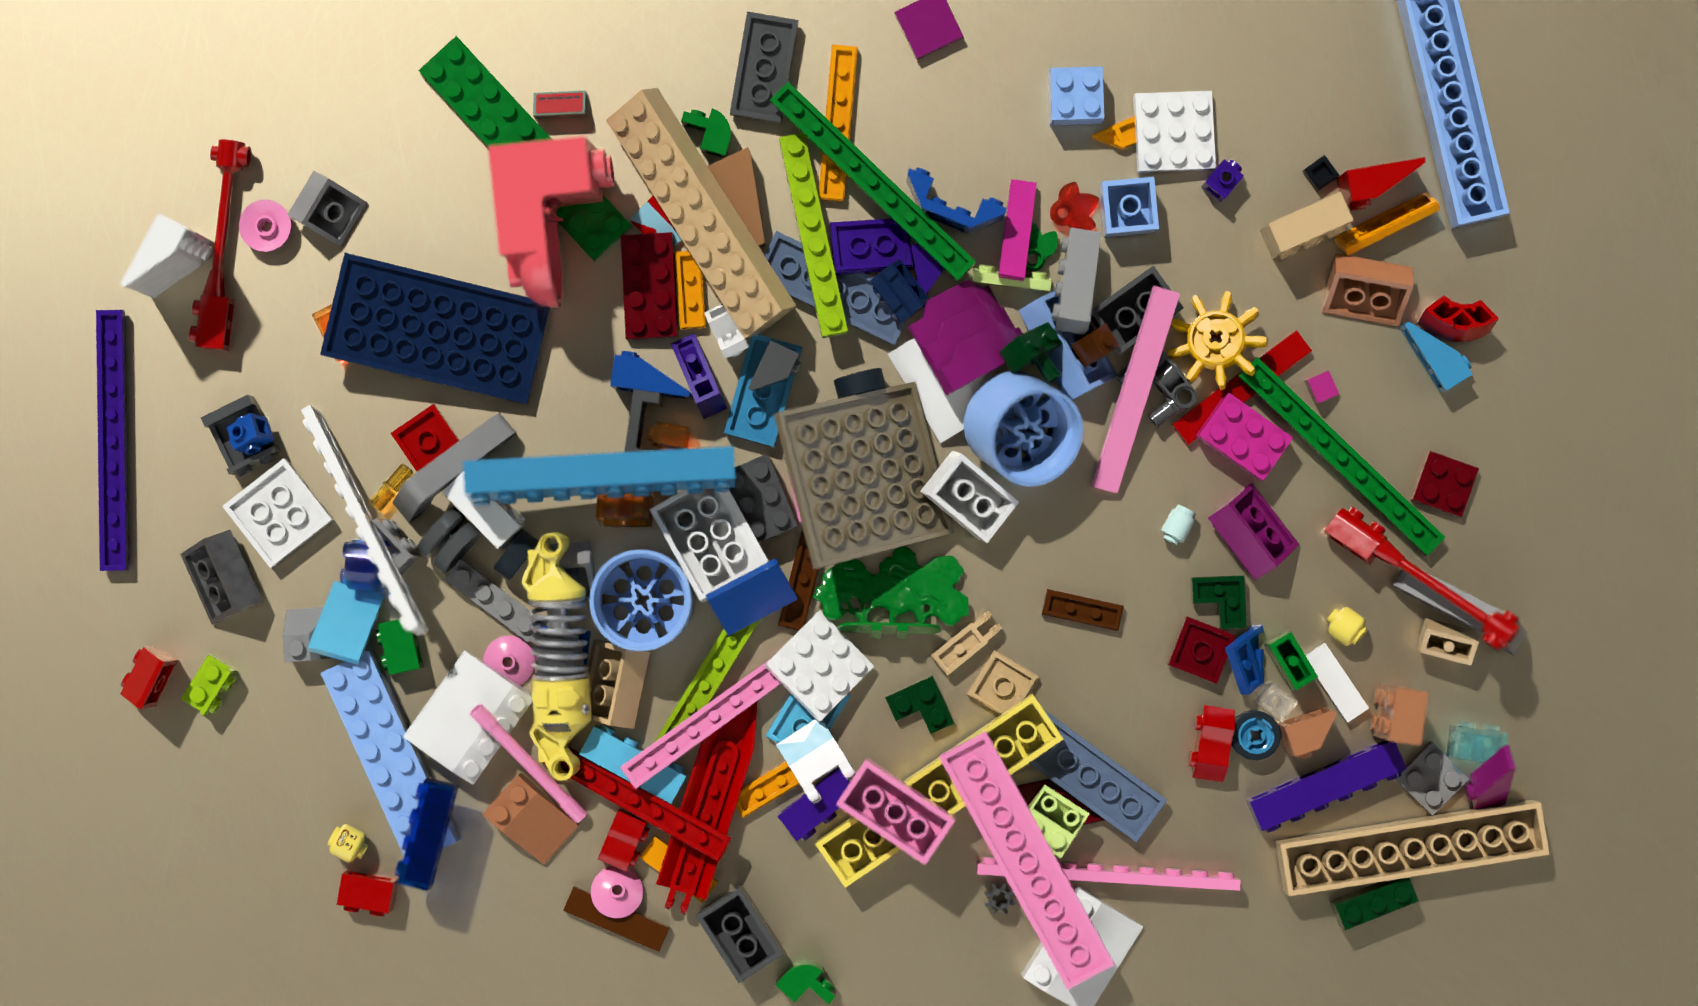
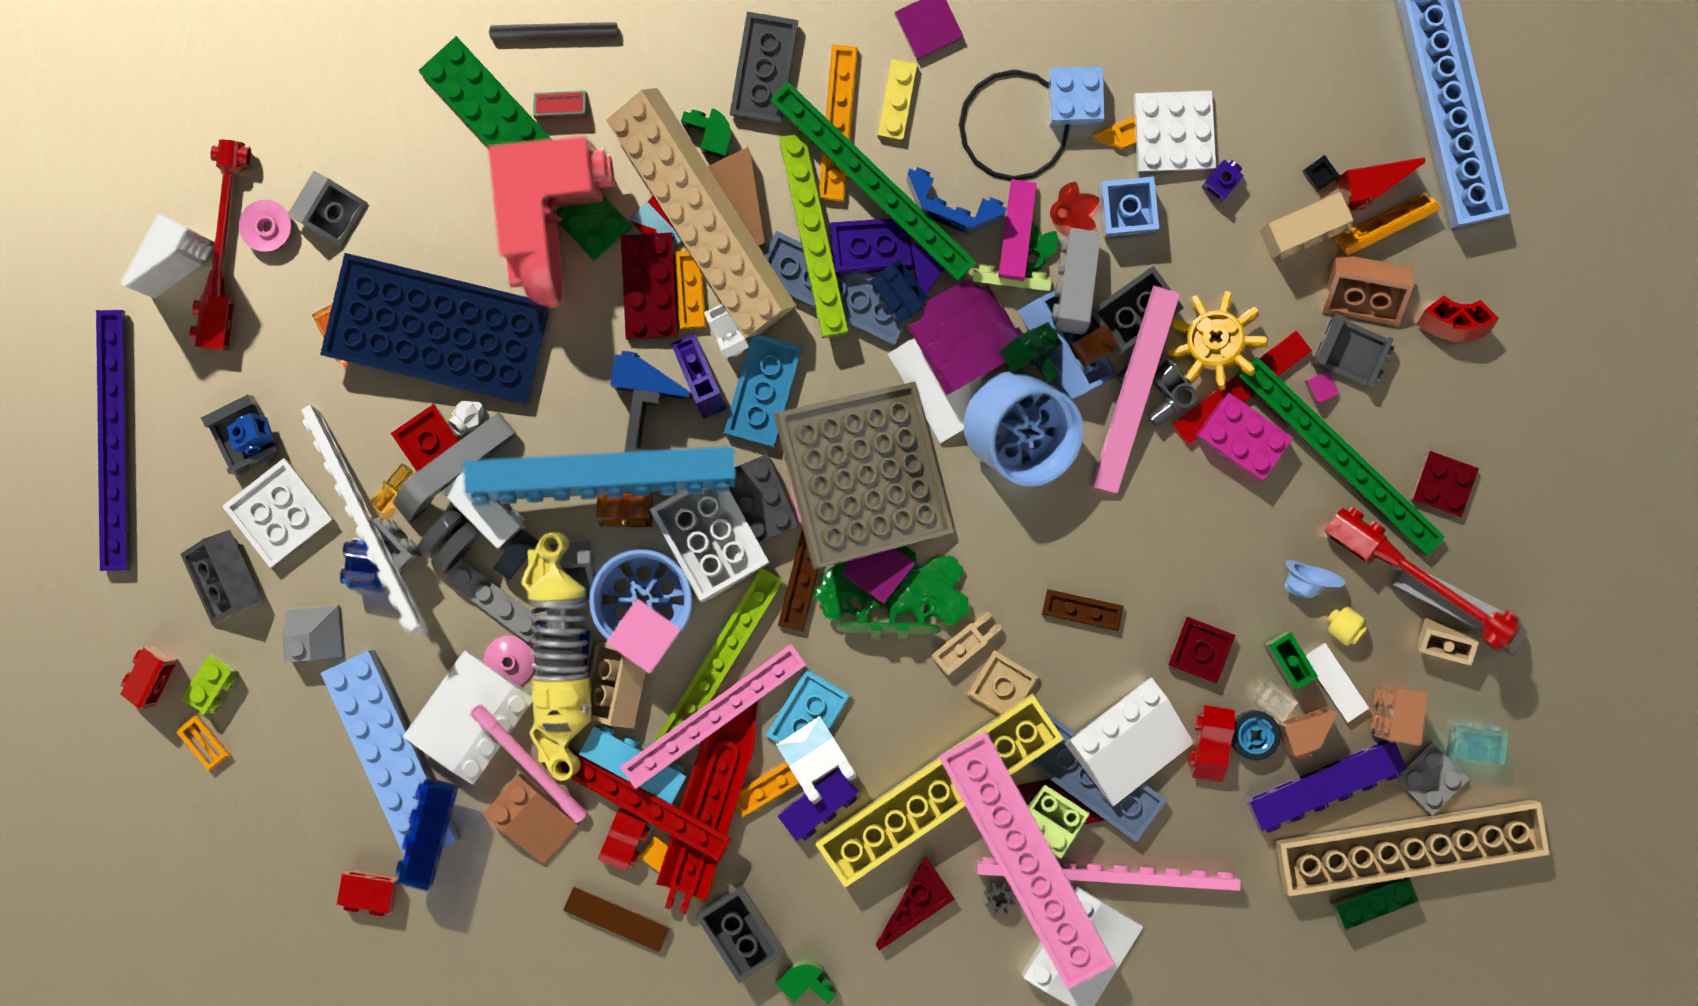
(210, 735): none -> light orange tile
(346, 623): medium azure tile -> none
(347, 843): light yellow head -> none
(400, 648): green brick -> none
(466, 417): none -> white rock
(553, 31): none -> dark grey axle
(616, 905): bright pink dish -> none
(643, 635): none -> bright pink tile
(669, 436): clear orange brick -> none
(751, 597): blue tile -> none
(775, 366): dark grey slope -> none
(819, 666): white plate -> none
(860, 382): black wheel -> none
(879, 573): none -> magenta tile
(896, 810): bright pink brick -> none
(897, 100): none -> light yellow plate
(920, 900): none -> dark red wing
(921, 697): dark green plate -> none
(963, 136): none -> black piece
(969, 496): white brick -> none
(1130, 741): none -> white slope
(1178, 525): light aqua brick -> none
(1228, 593): dark green plate -> none
(1247, 660): blue wing -> none
(1253, 531): magenta slope -> none
(1309, 580): none -> light blue piece
(1352, 351): none -> dark grey panel
(1441, 361): dark azure slope -> none
(1492, 780): magenta slope -> none

